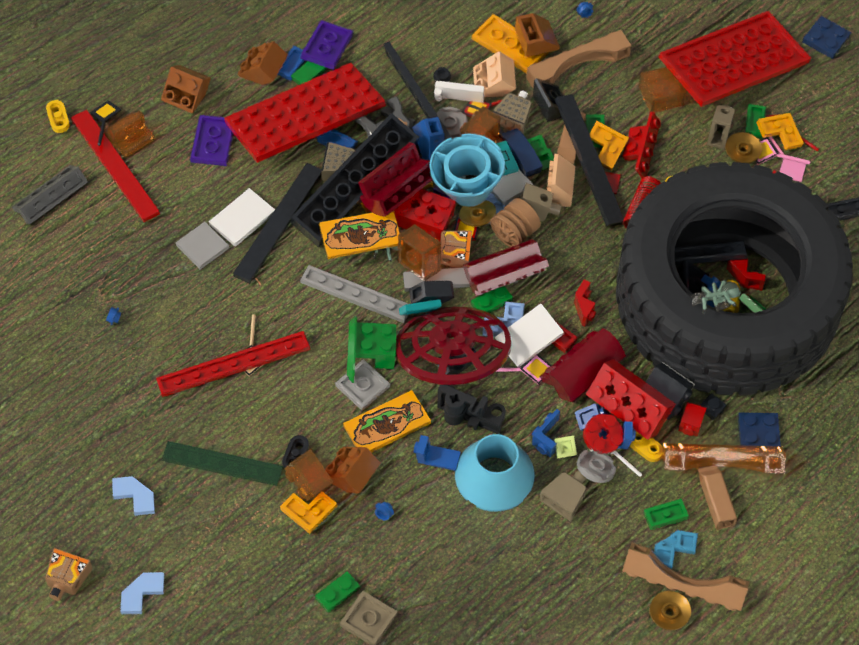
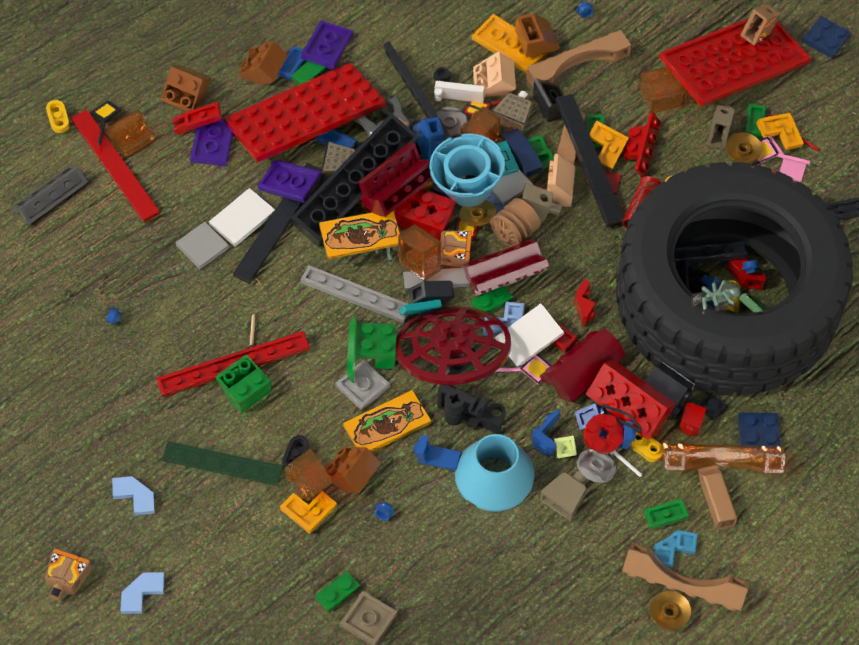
(197, 118): none -> red hinge
(244, 384): none -> green slope
(290, 181): none -> dark purple tile
(639, 429): none -> black piece
(750, 266): none -> blue plate
(762, 18): none -> medium nougat torso

